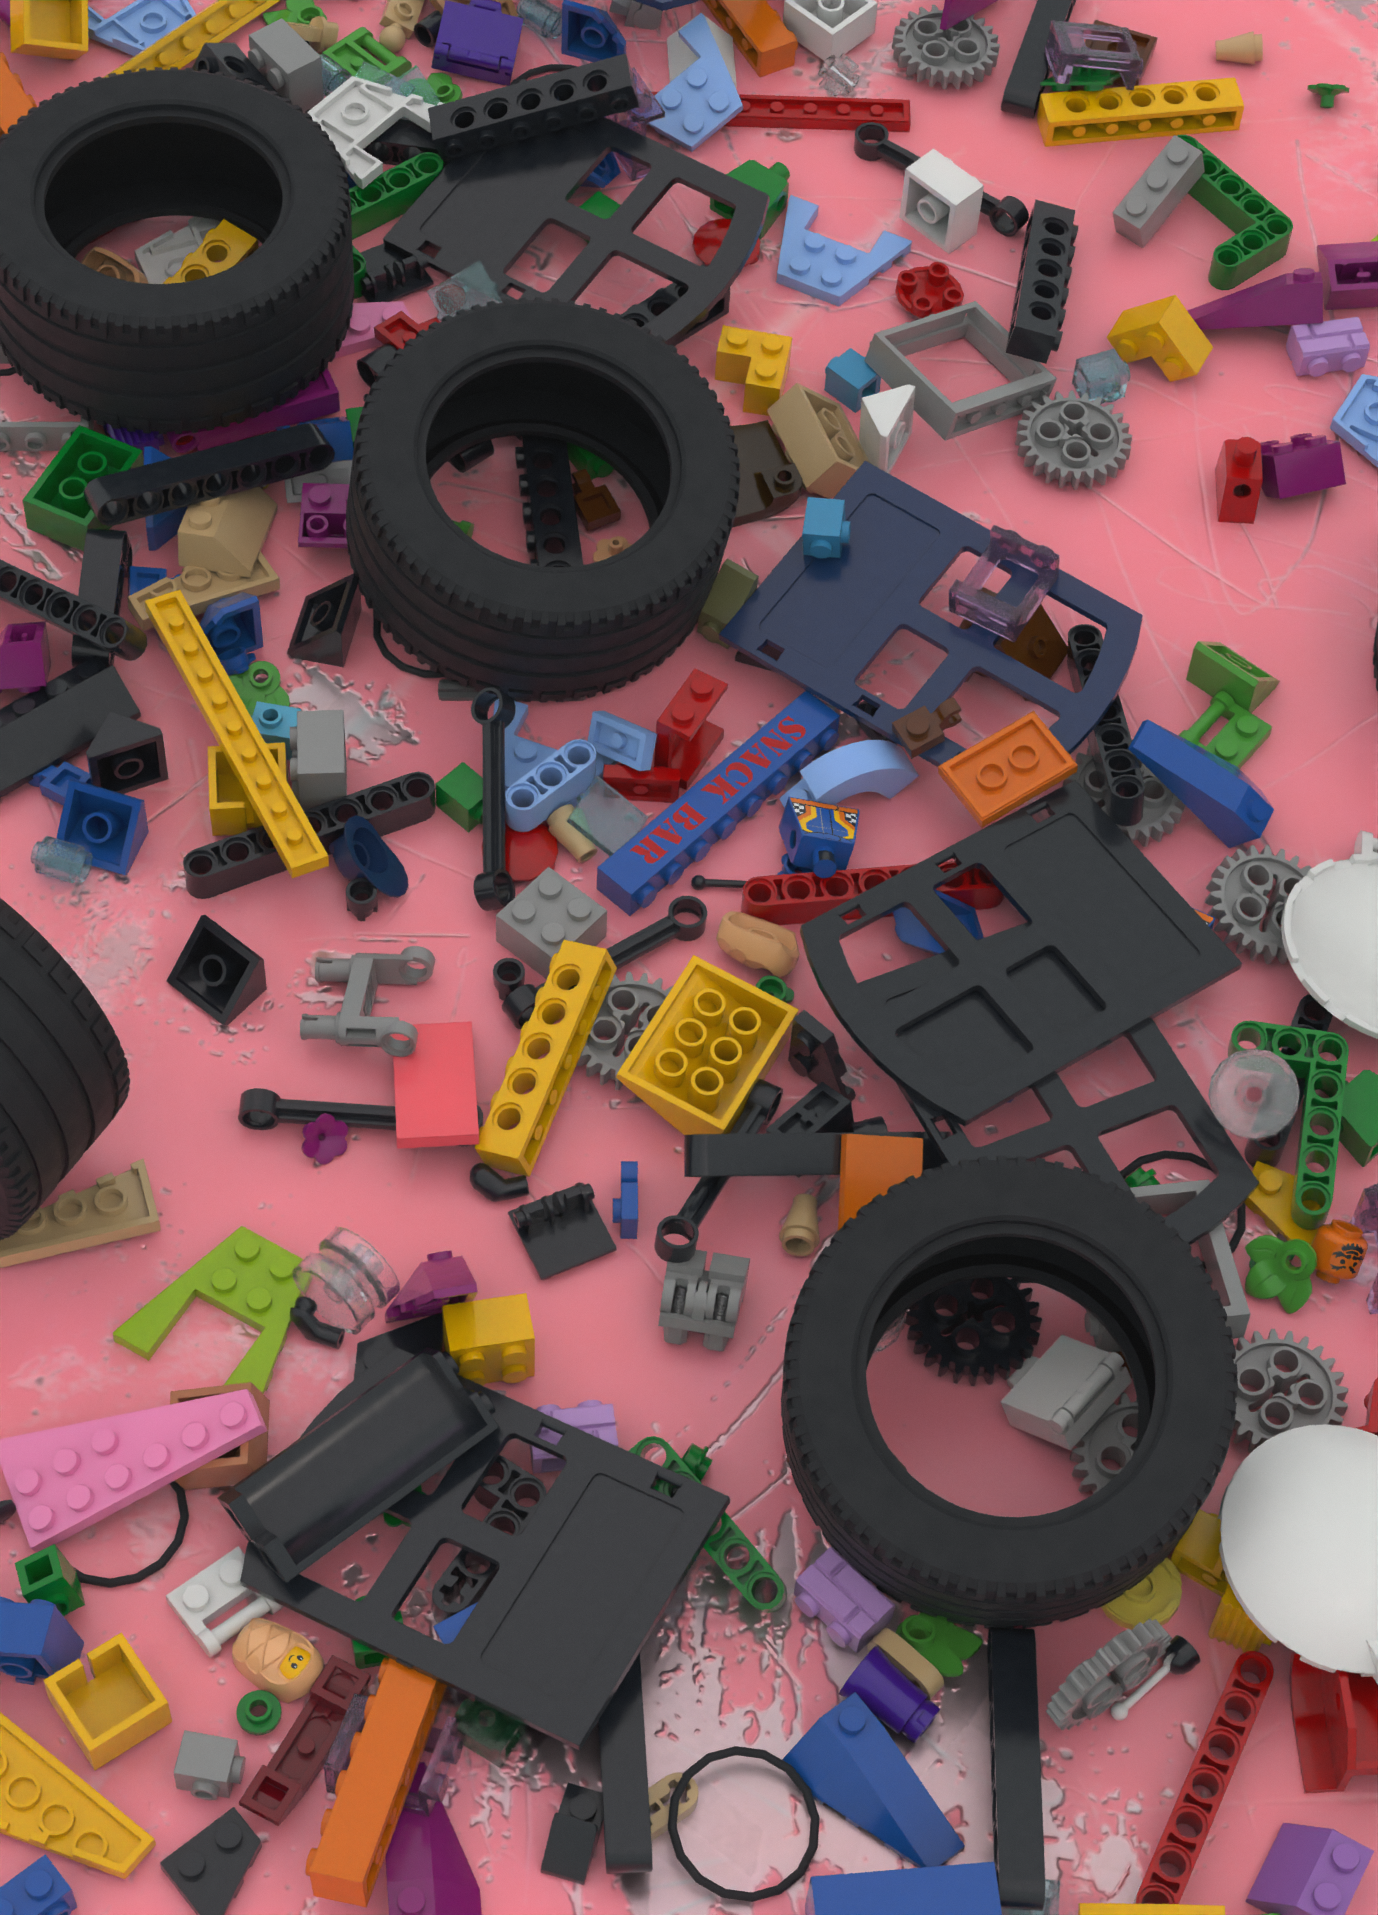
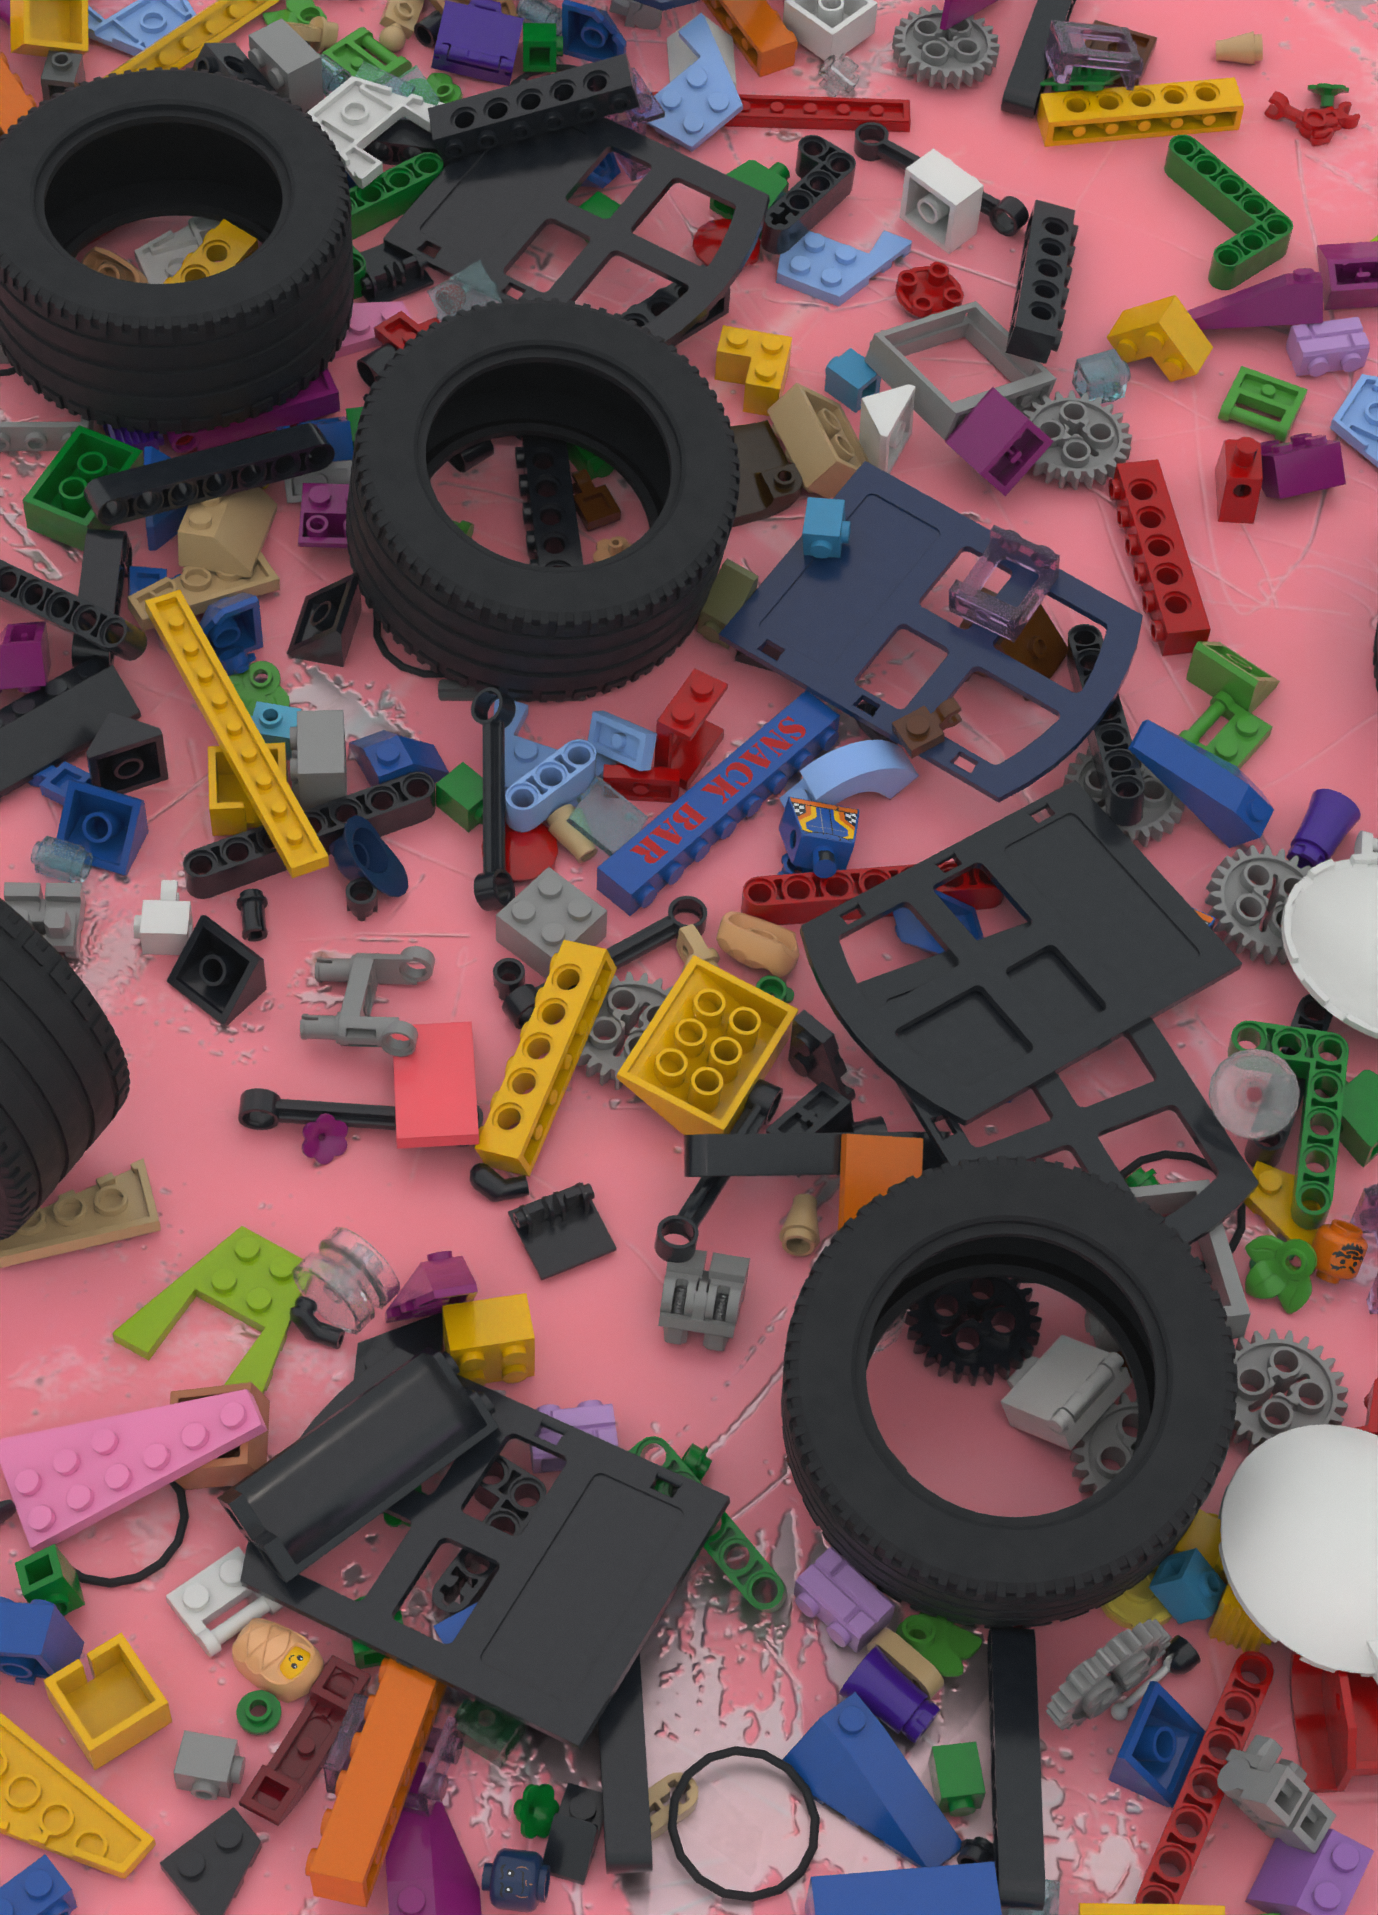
(56, 917): none -> light grey hips
(61, 72): none -> dark grey brick
(164, 922): none -> white brick
(252, 908): none -> black pin
(392, 755): none -> blue slope
(516, 1880): none -> dark blue head
(536, 1810): none -> green plant
(541, 47): none -> green brick
(626, 1208): blue plate -> none
(691, 943): none -> tan piece
(699, 882): black hinge -> none
(824, 183): none -> black beam
(957, 1778): none -> green brick
(975, 1851): none -> black plate
(999, 441): none -> magenta slope
(1007, 769): orange tile -> none
(1157, 1748): none -> blue slope
(1158, 191): light grey brick -> none
(1159, 557): none -> red brick
(1187, 1586): none -> dark azure brick
(1265, 395): none -> bright green plate
(1275, 1795): none -> light grey hips
(1313, 123): none -> red piece
(1323, 827): none -> dark purple plant

